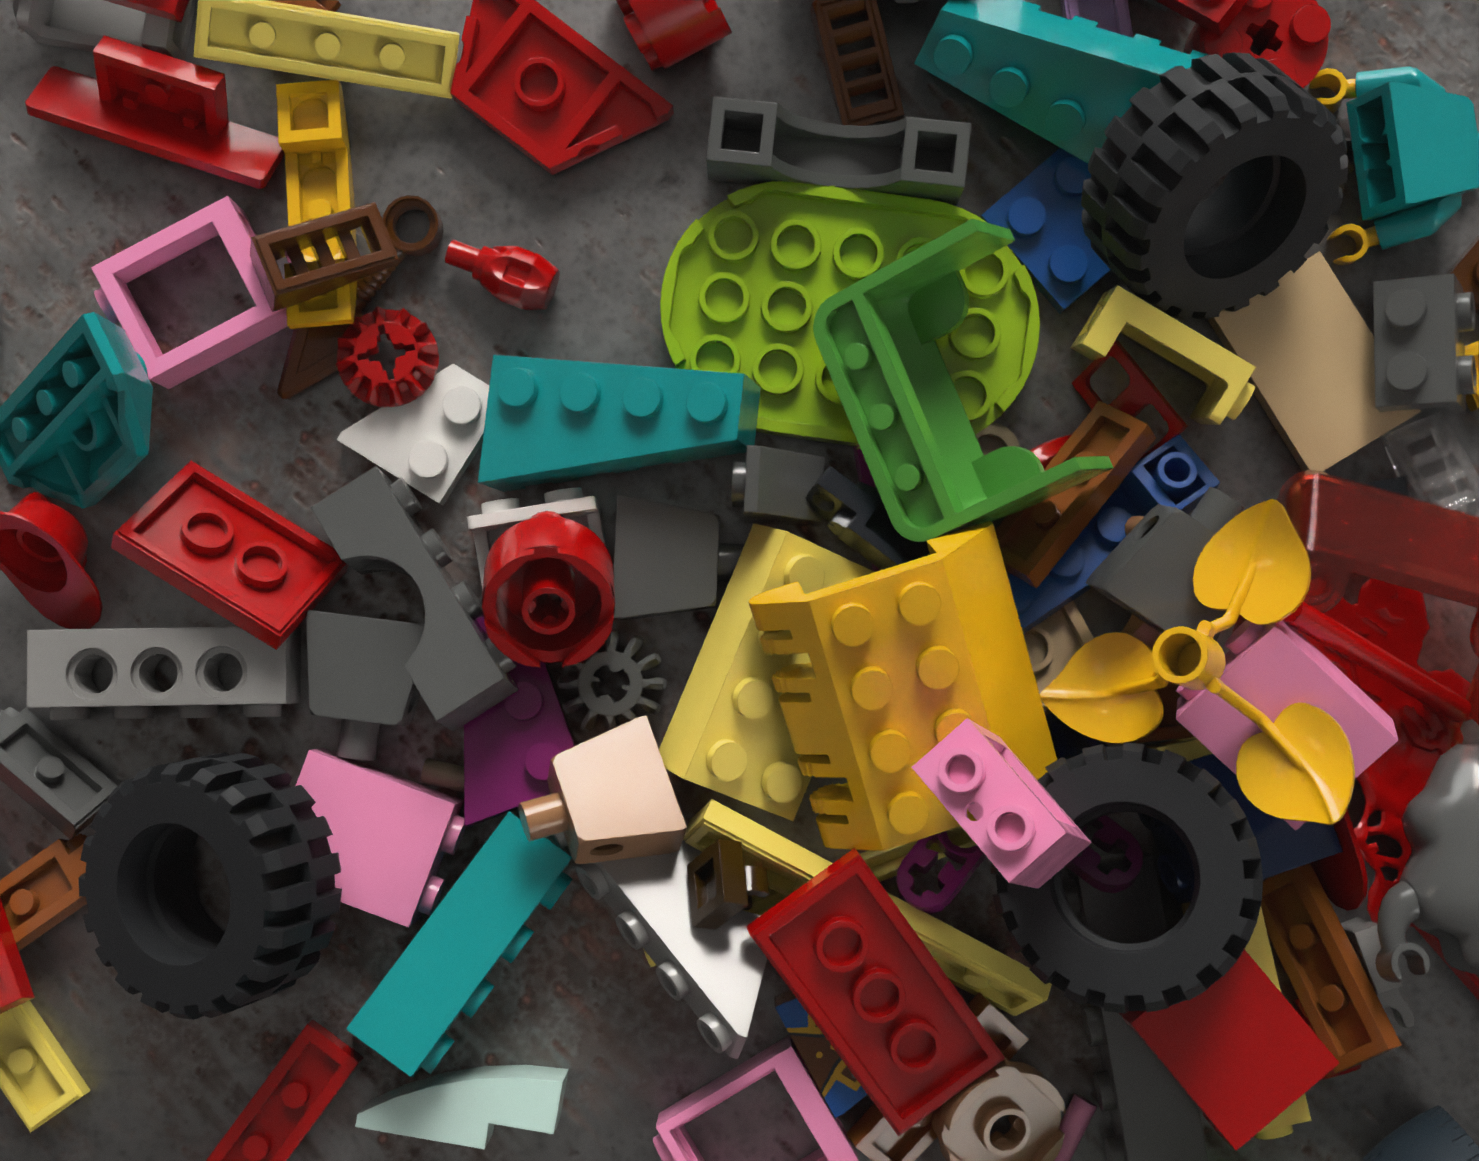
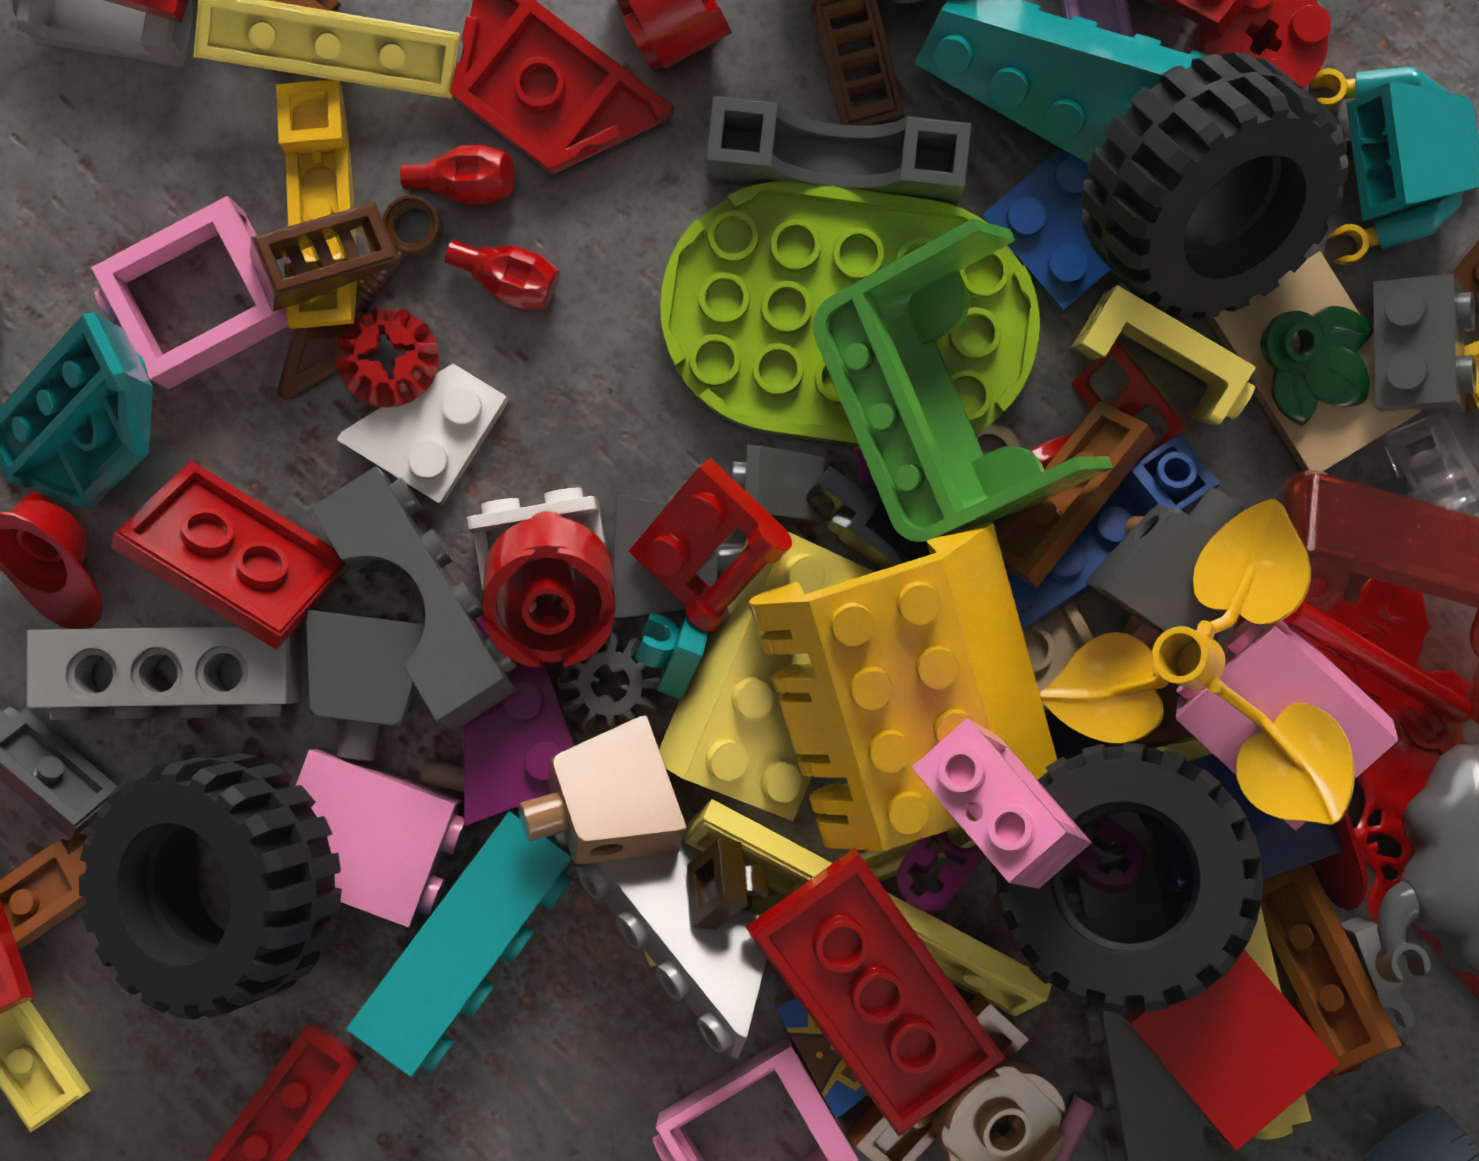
(158, 109): red bracket -> none
(464, 175): none -> red piece
(468, 1103): light aqua slope -> none
(598, 418): teal wedge -> none
(673, 648): none -> teal tile
(692, 532): none -> red plate
(1326, 362): none -> dark green plate

